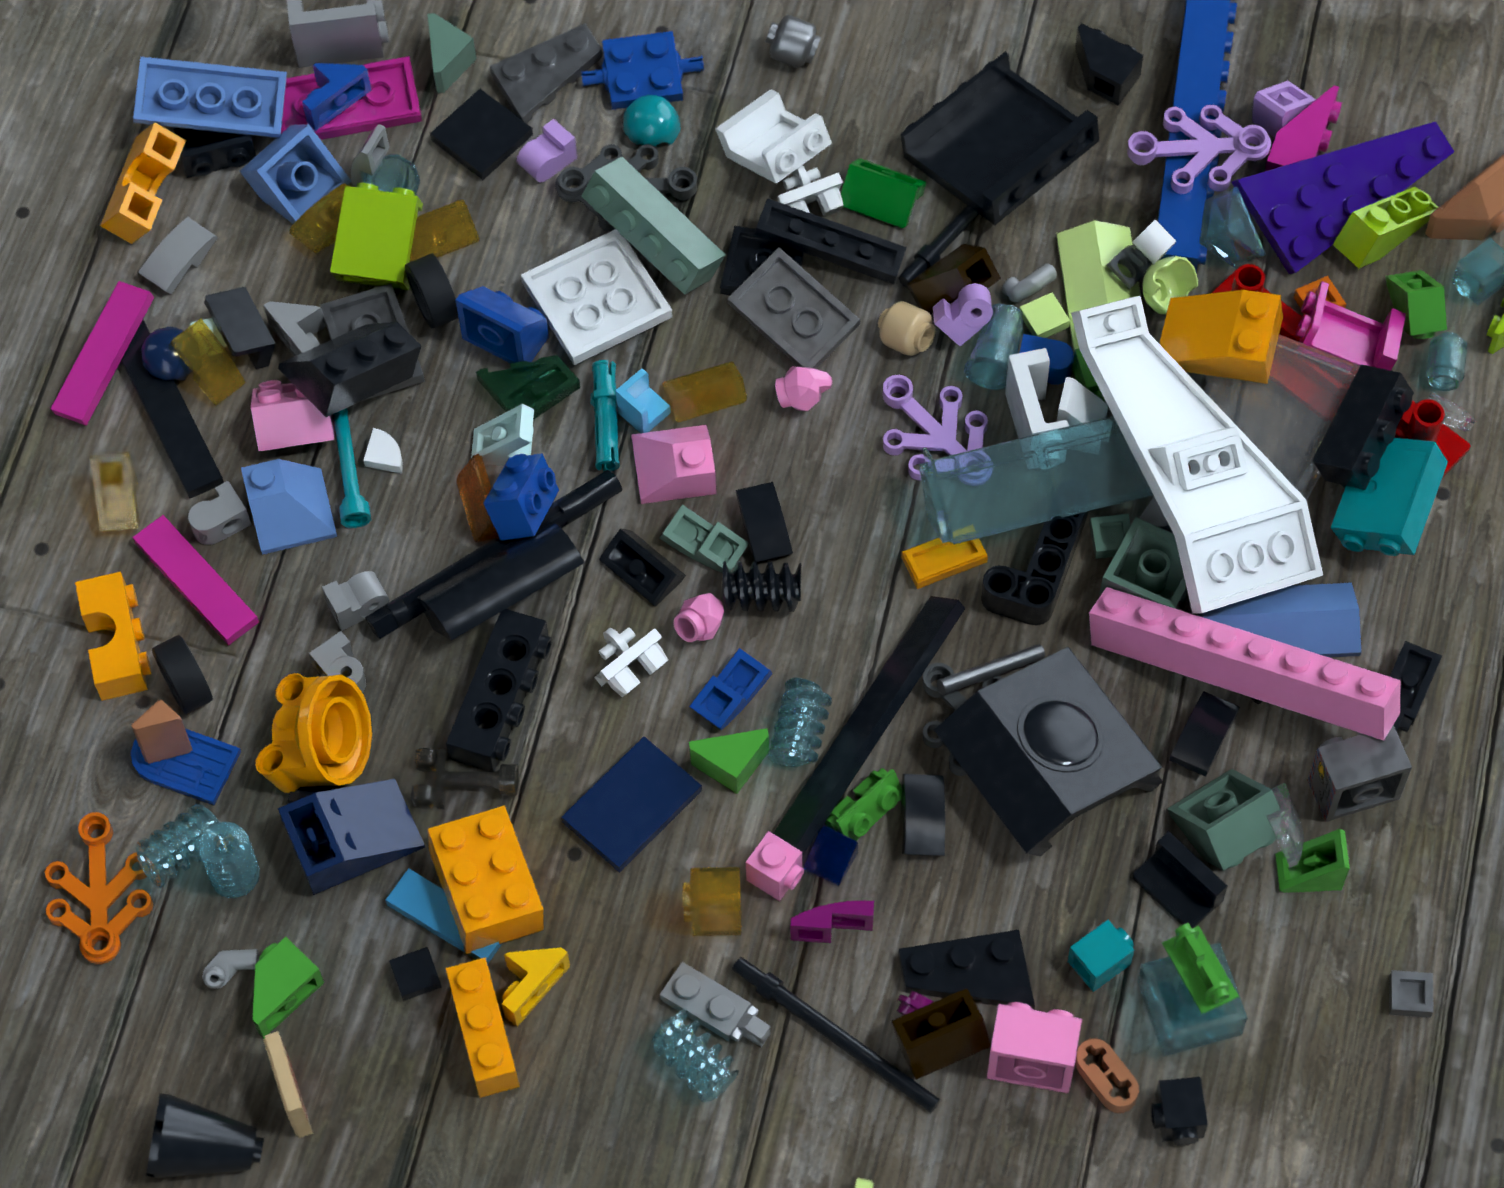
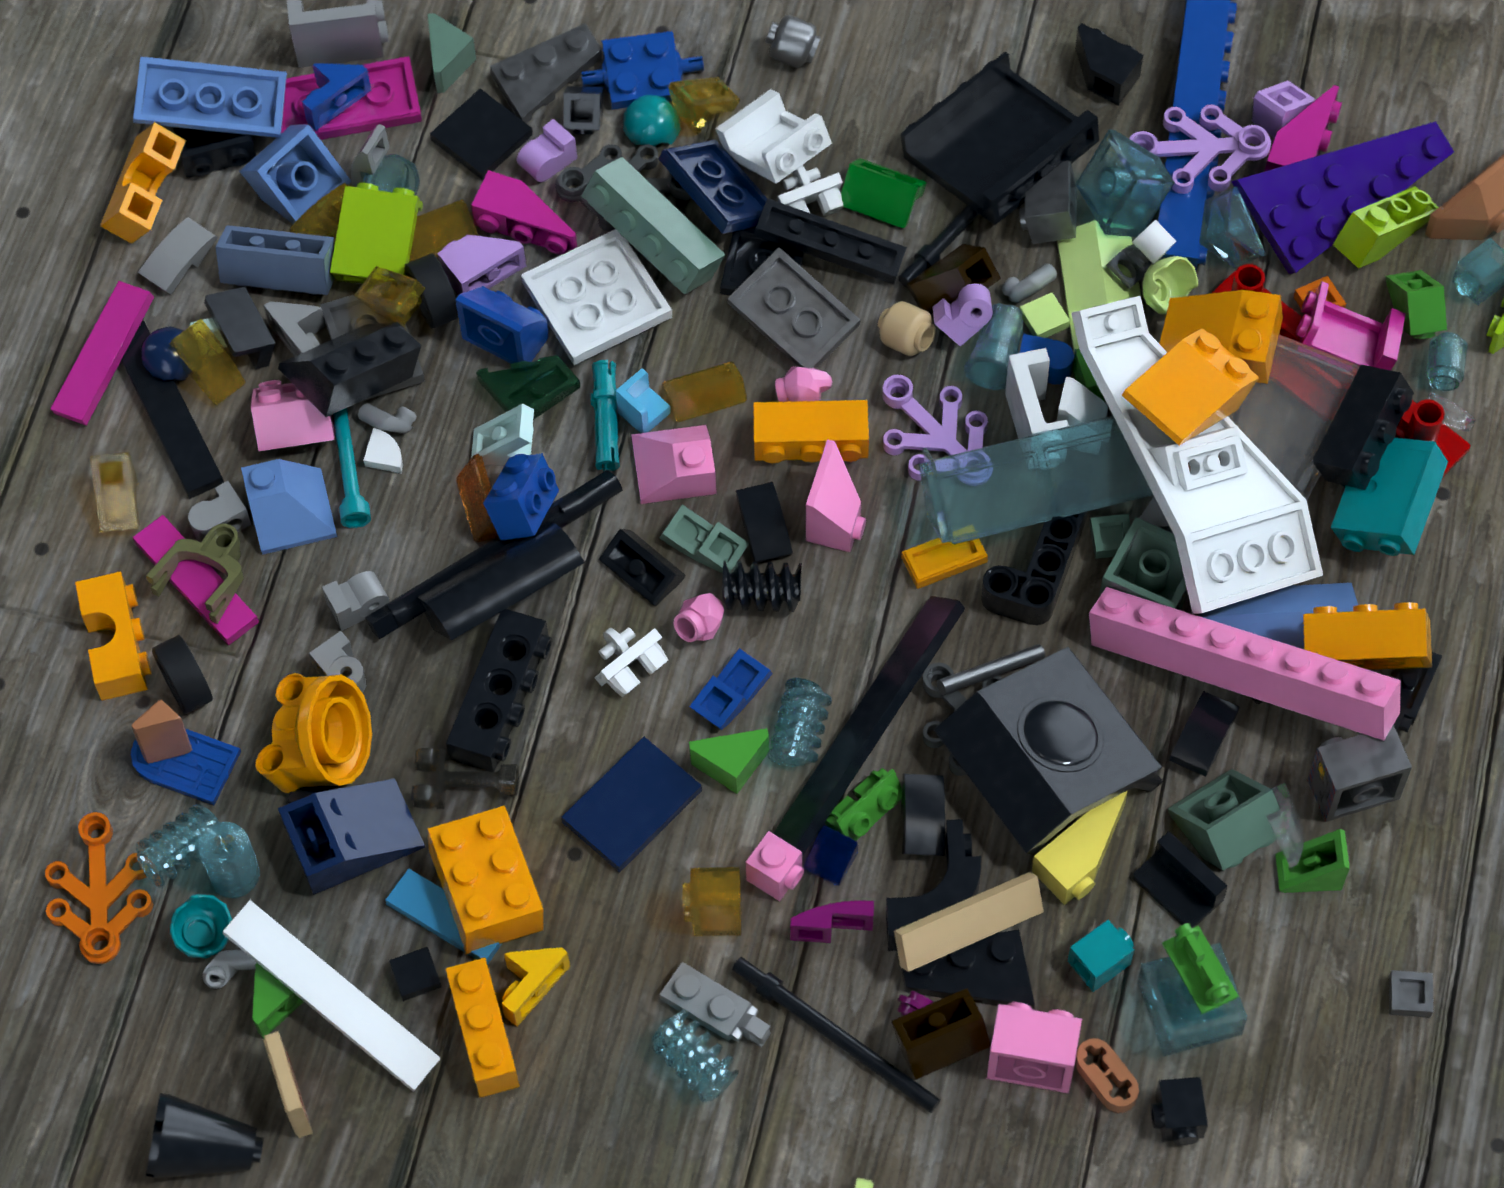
(199, 926): none -> teal hair
(218, 549): none -> olive piece
(275, 260): none -> sand blue brick
(331, 995): none -> white tile
(386, 422): none -> light grey arm
(391, 294): none -> clear yellow slope
(480, 261): none -> lavender slope
(516, 211): none -> dark pink slope
(583, 109): none -> black brick
(699, 99): none -> clear yellow slope
(716, 184): none -> dark blue tile
(802, 428): none -> light orange brick
(833, 504): none -> bright pink slope
(958, 884): none -> black arch
(968, 921): none -> tan tile
(1051, 206): none -> flat silver slope
(1074, 857): none -> light yellow slope
(1123, 185): none -> clear light blue slope
(1192, 387): none -> light orange slope
(1371, 636): none -> light orange brick

